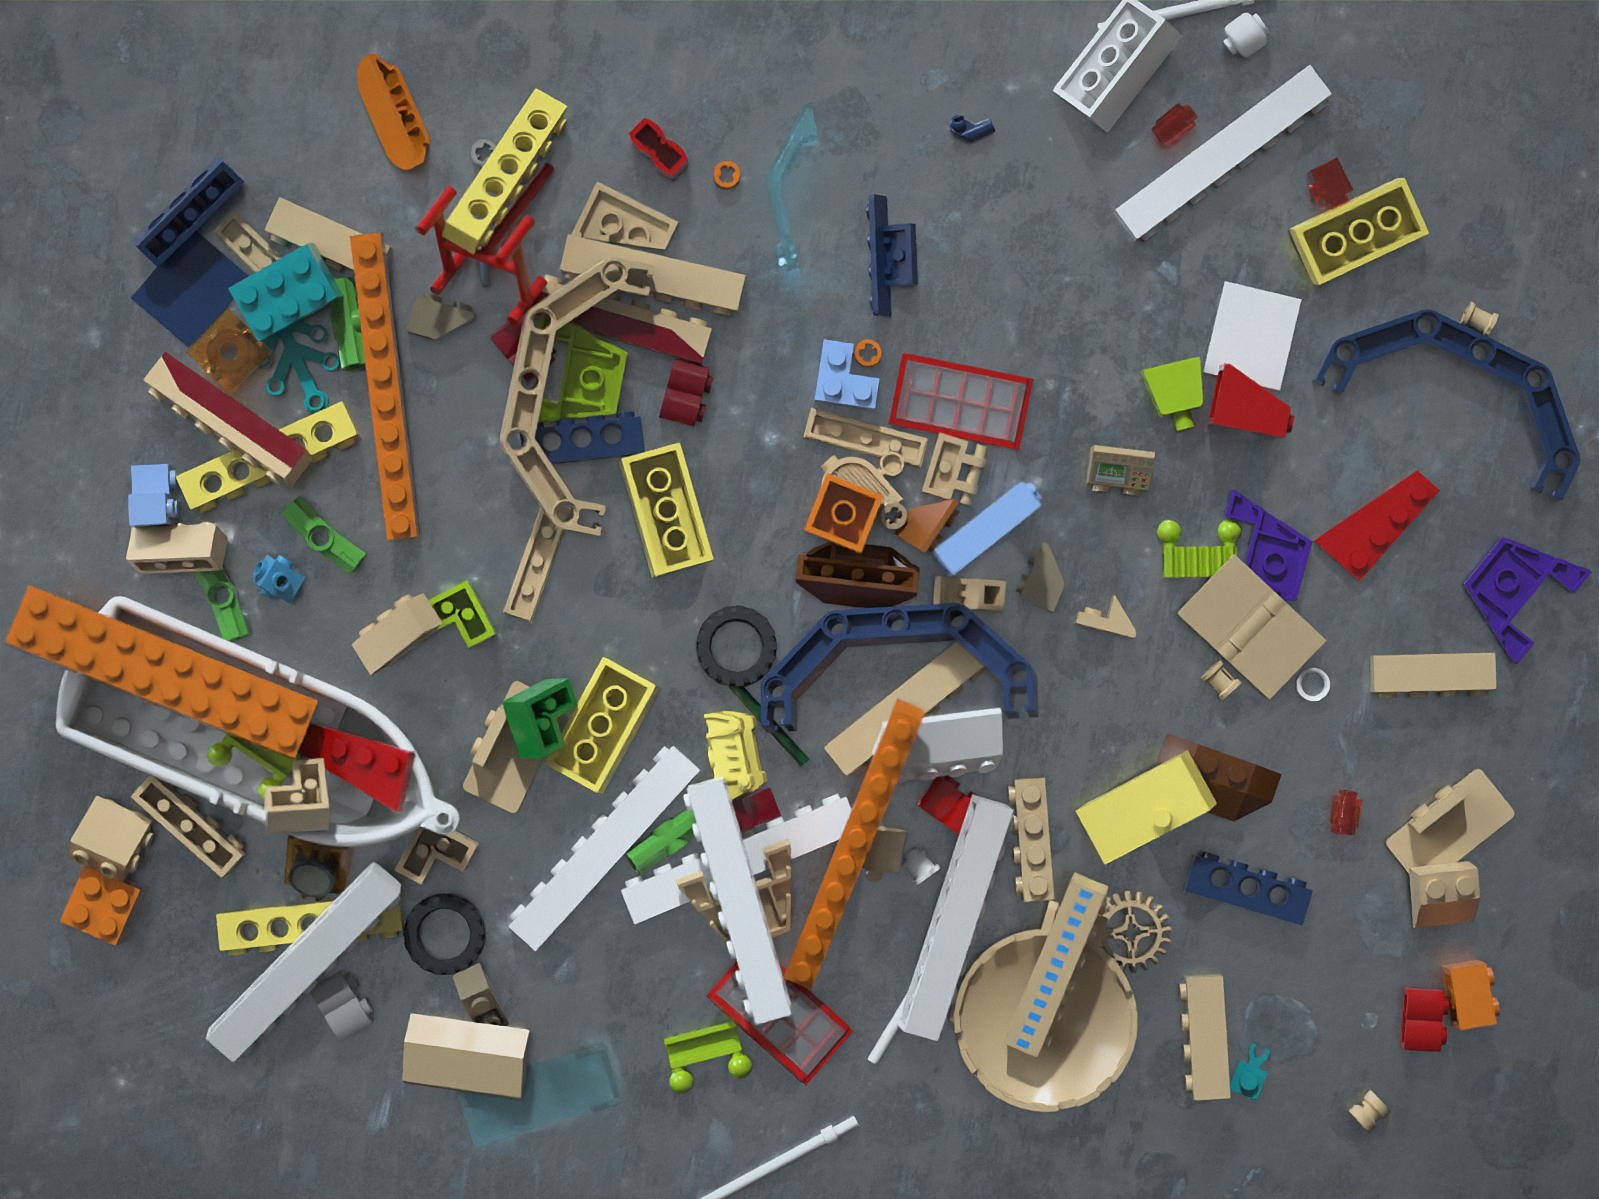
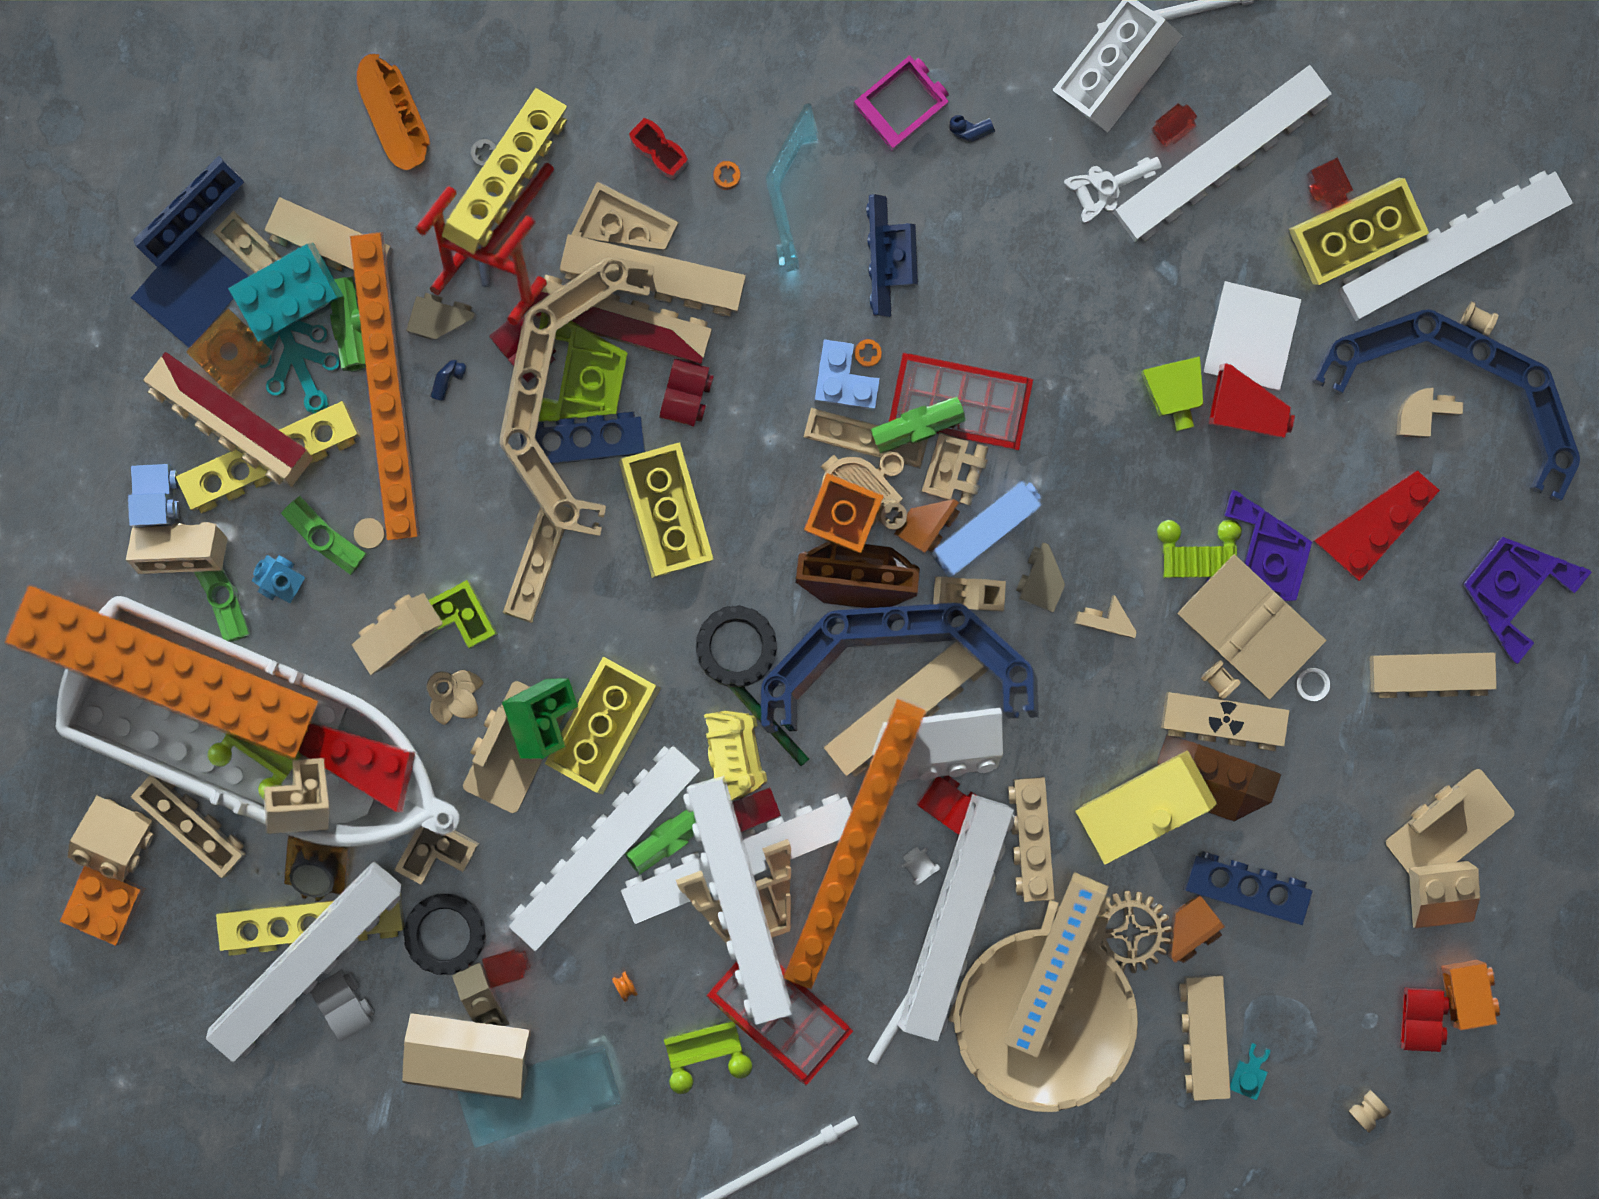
(369, 533): none -> tan tile
(444, 376): none -> dark blue arm
(457, 698): none -> tan plate
(506, 966): none -> clear red slope
(625, 986): none -> orange bush
(875, 119): none -> dark pink window
(885, 852): tan hat -> none
(918, 424): none -> bright green piece
(1107, 186): none -> white piece
(1119, 469): tan slope -> none
(1192, 926): none -> dark orange slope
(1224, 719): none -> tan brick
(1246, 35): white head -> none
(1345, 812): clear red brick -> none
(1416, 412): none -> tan brick
(1454, 246): none -> white brick

